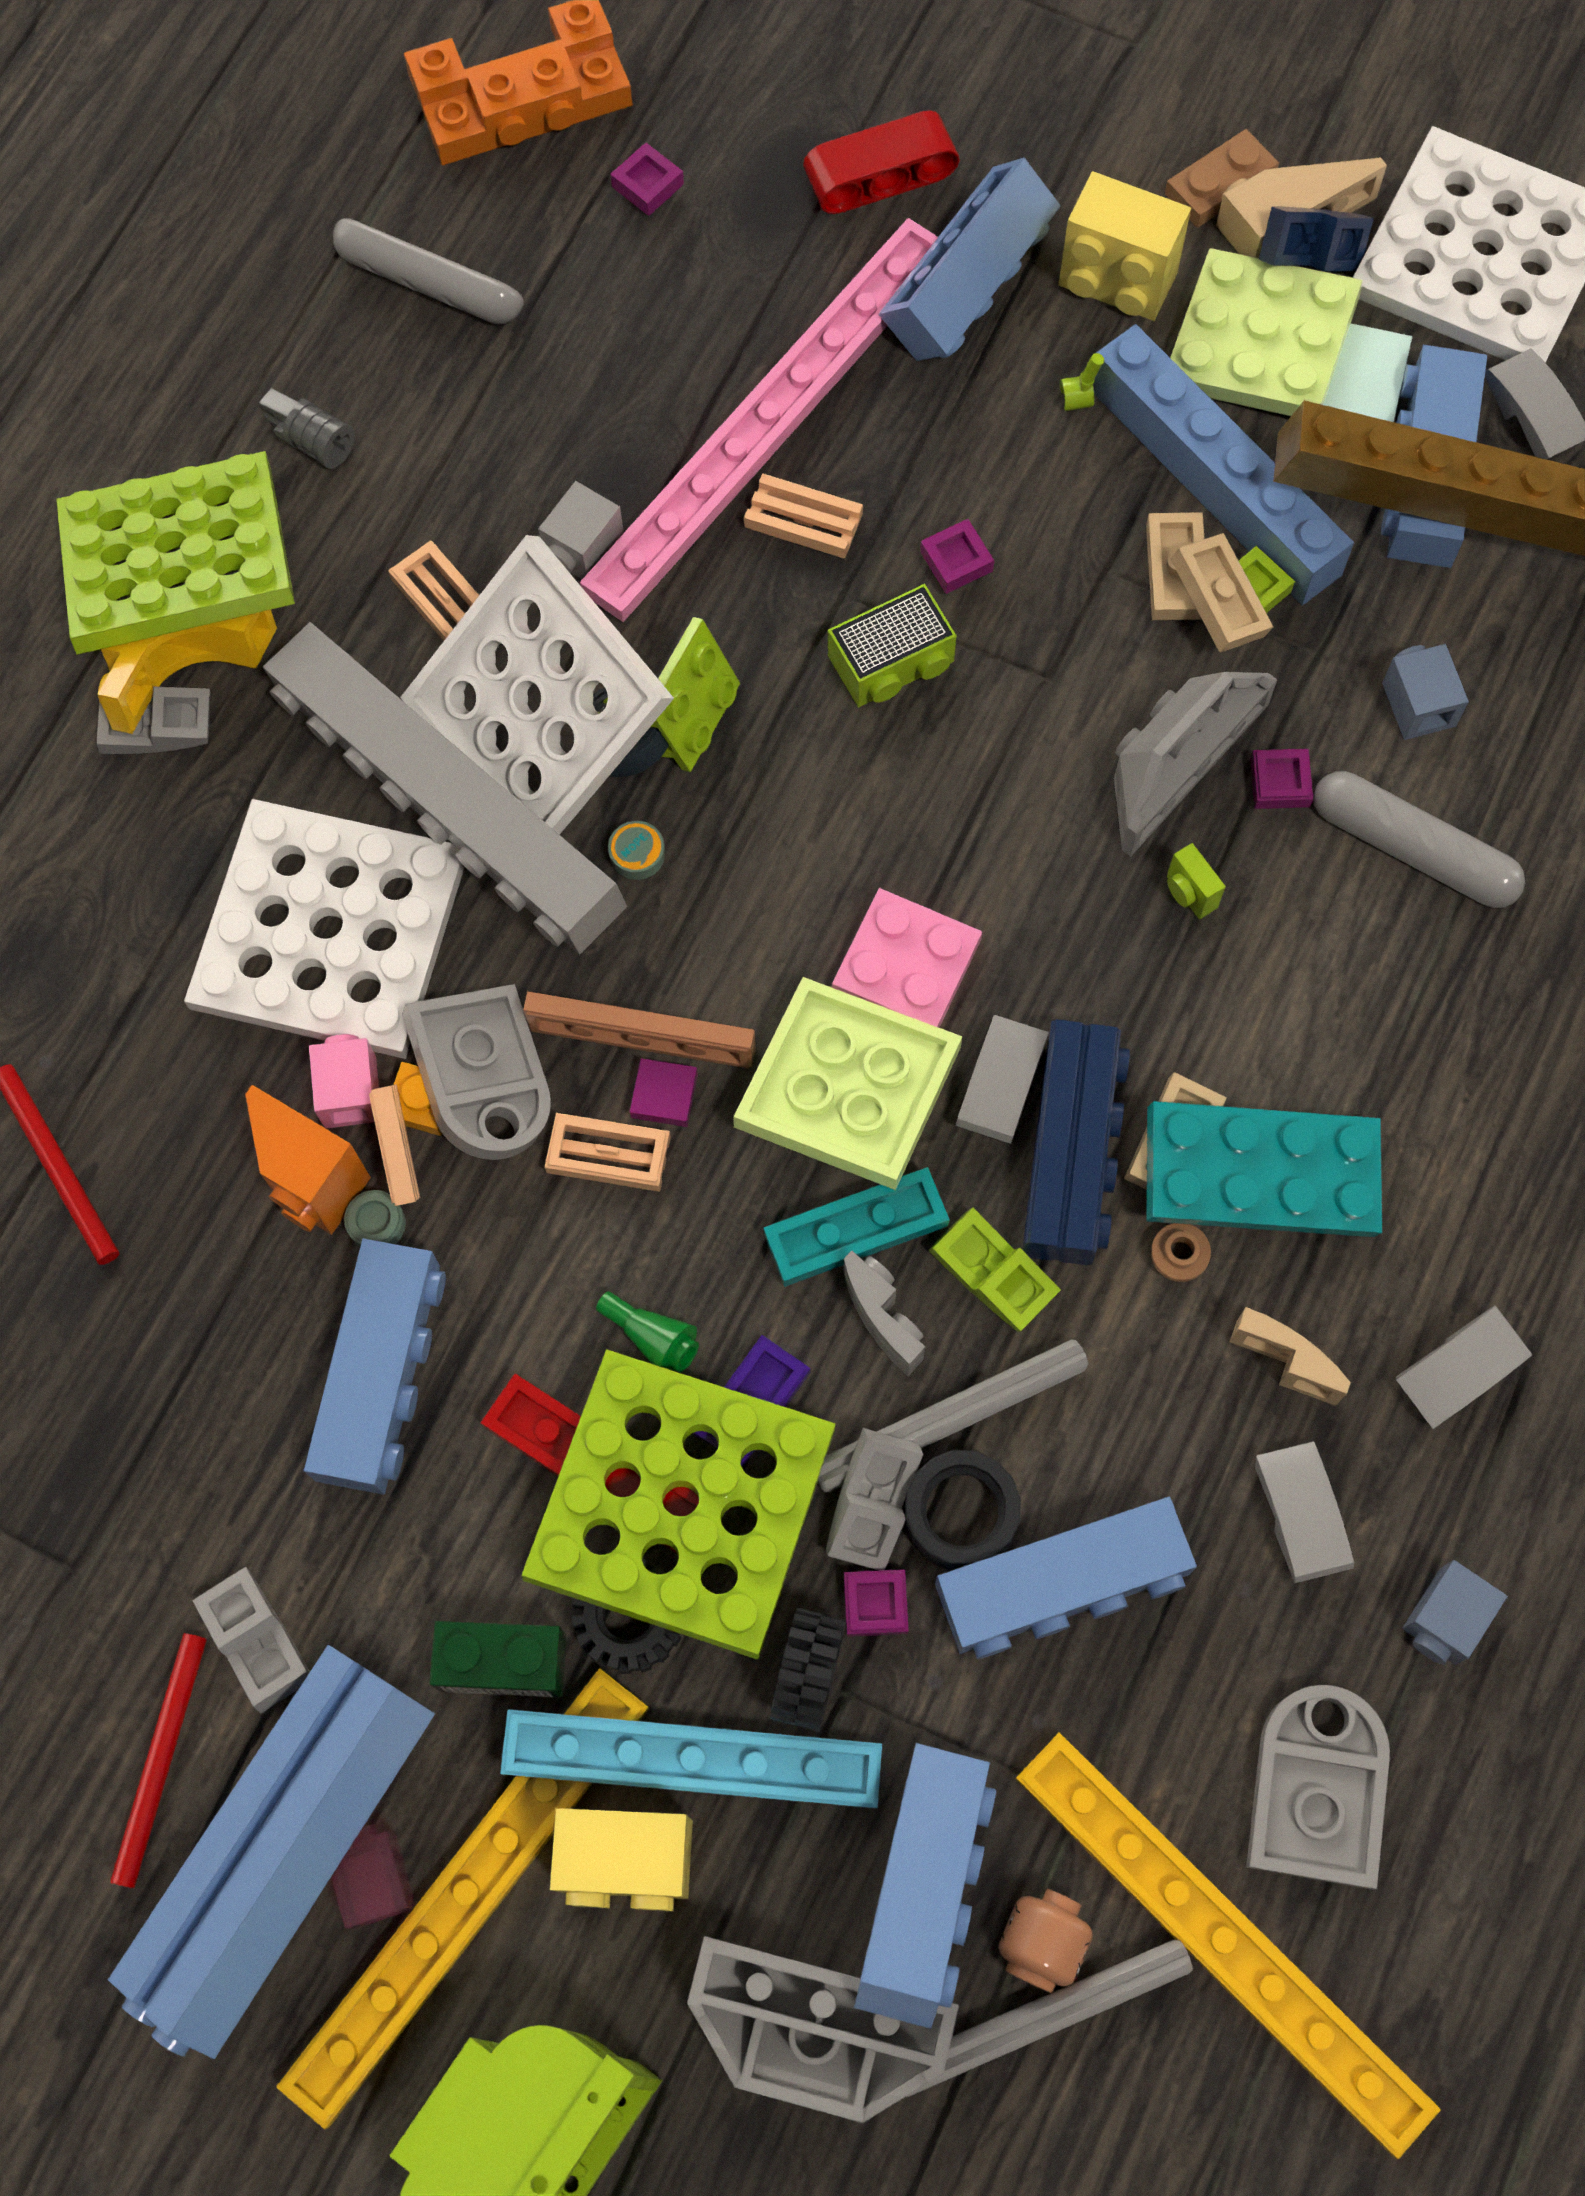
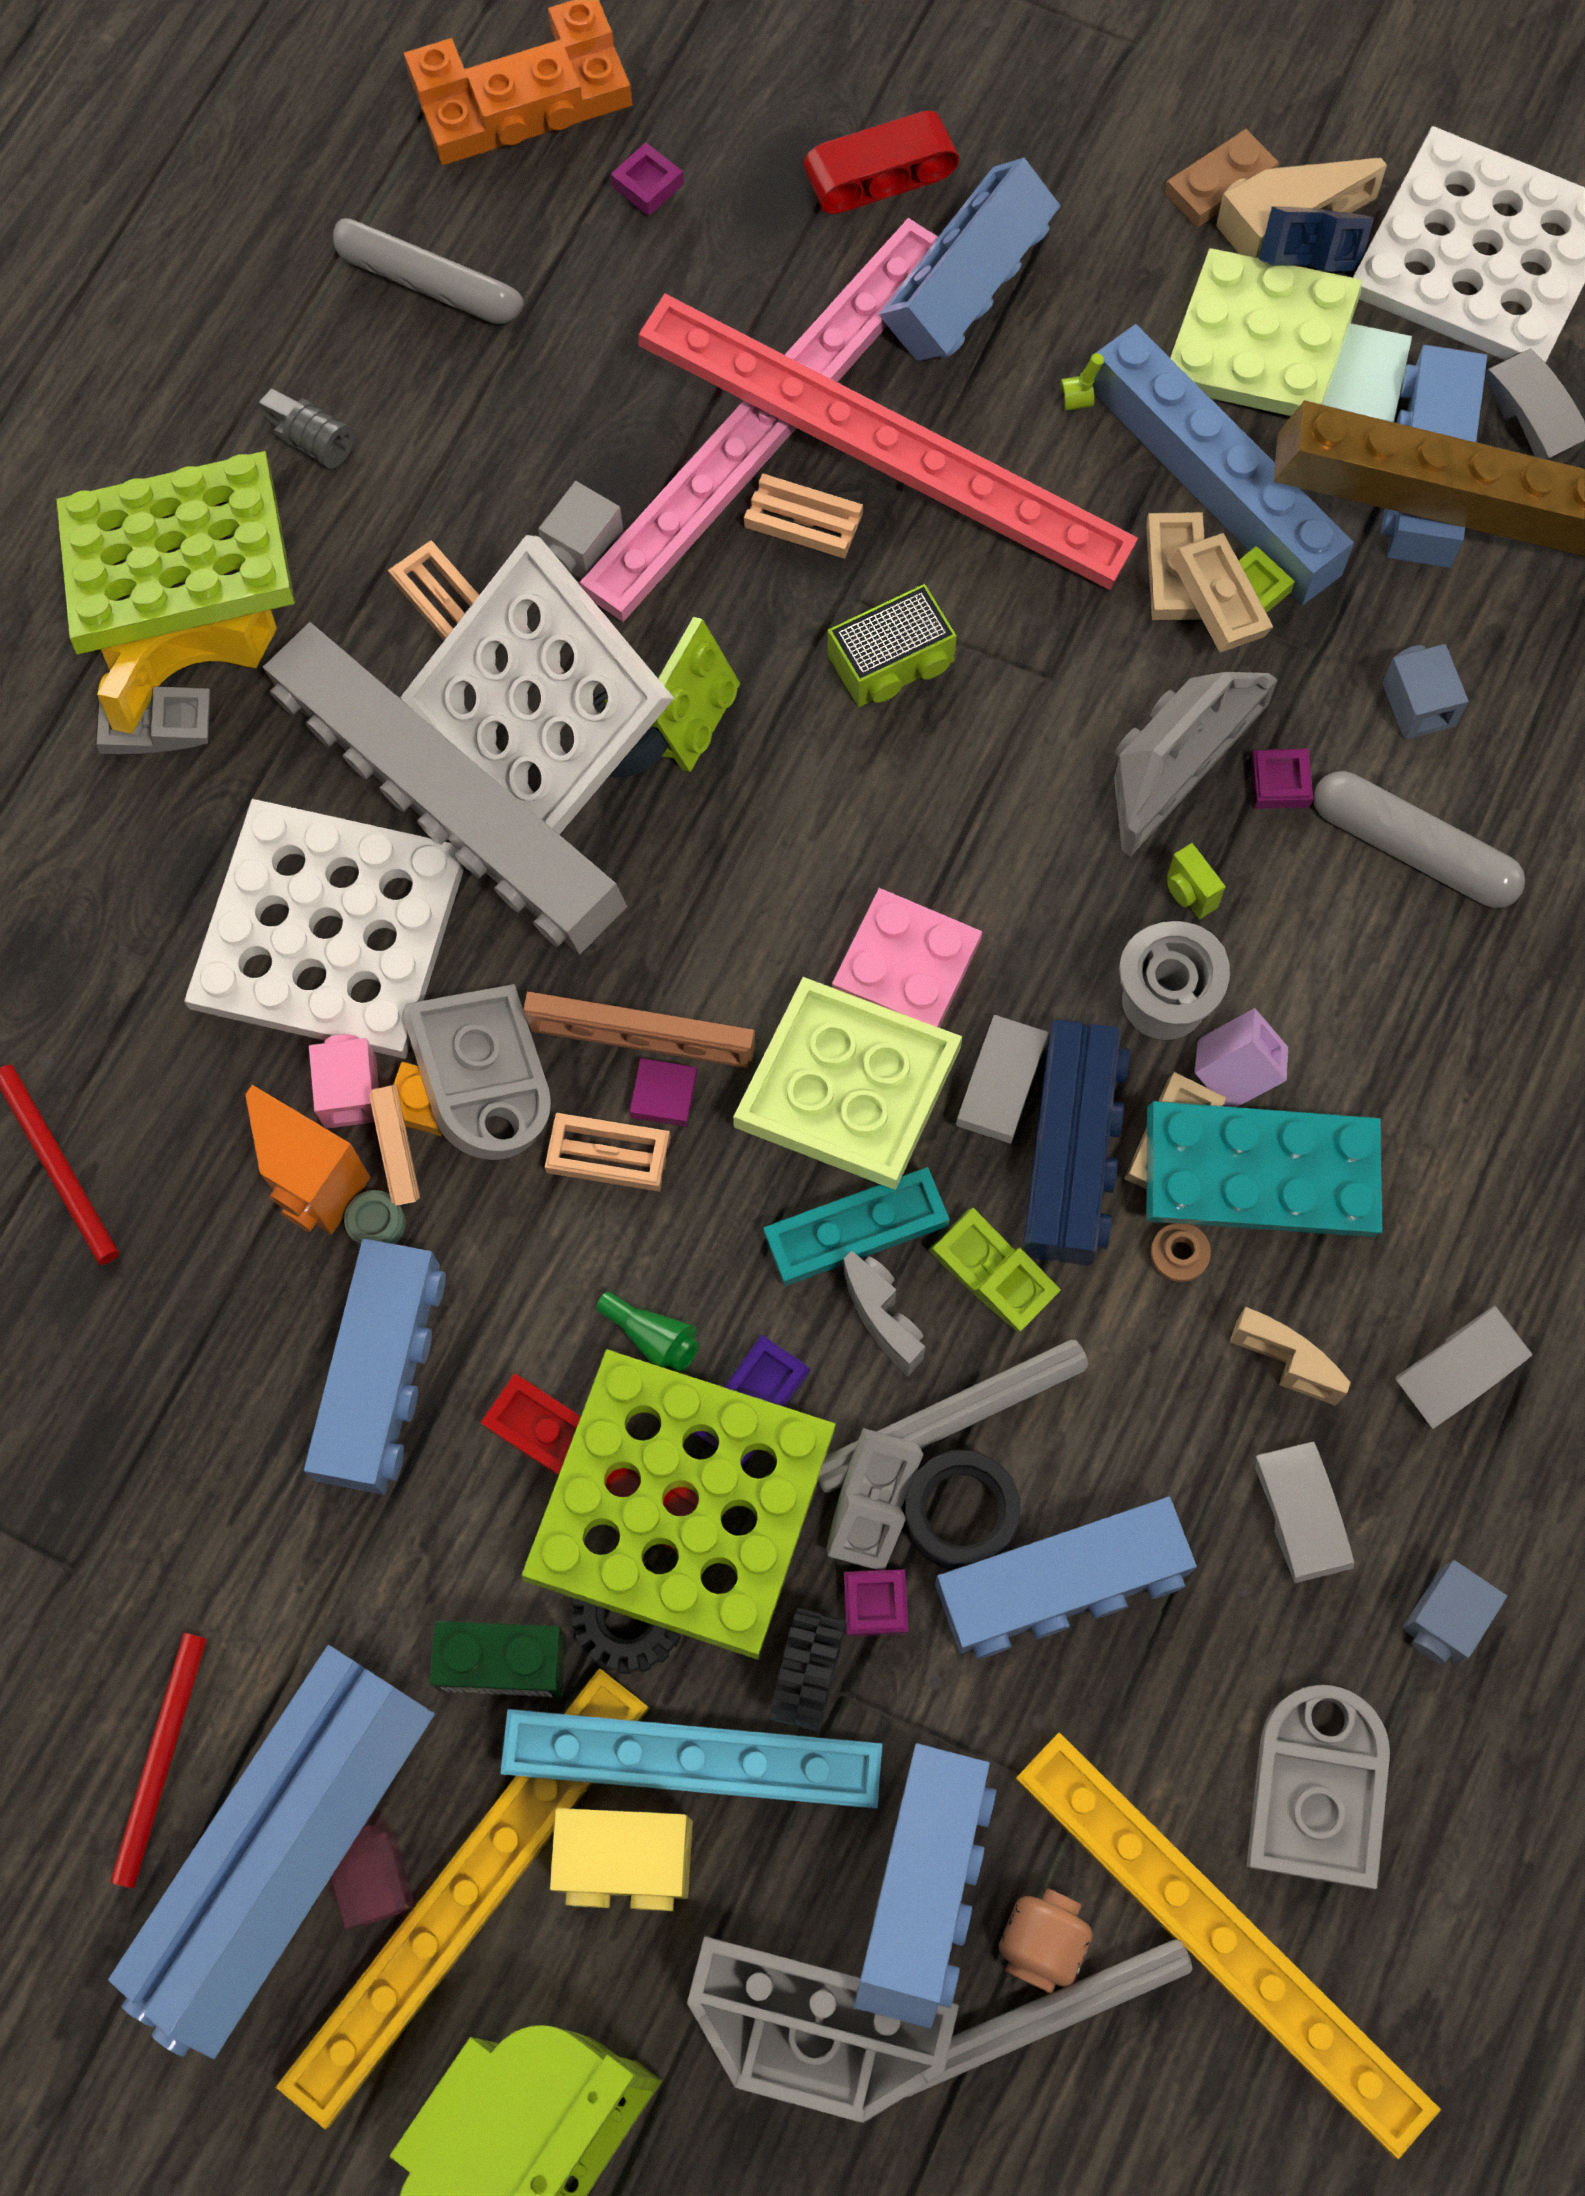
(252, 1639): light grey slope -> none
(636, 850): sand green tile -> none
(887, 441): none -> coral plate
(957, 556): magenta plate -> none
(1123, 246): light yellow brick -> none
(1172, 978): none -> light grey piece
(1242, 1059): none -> lavender panel

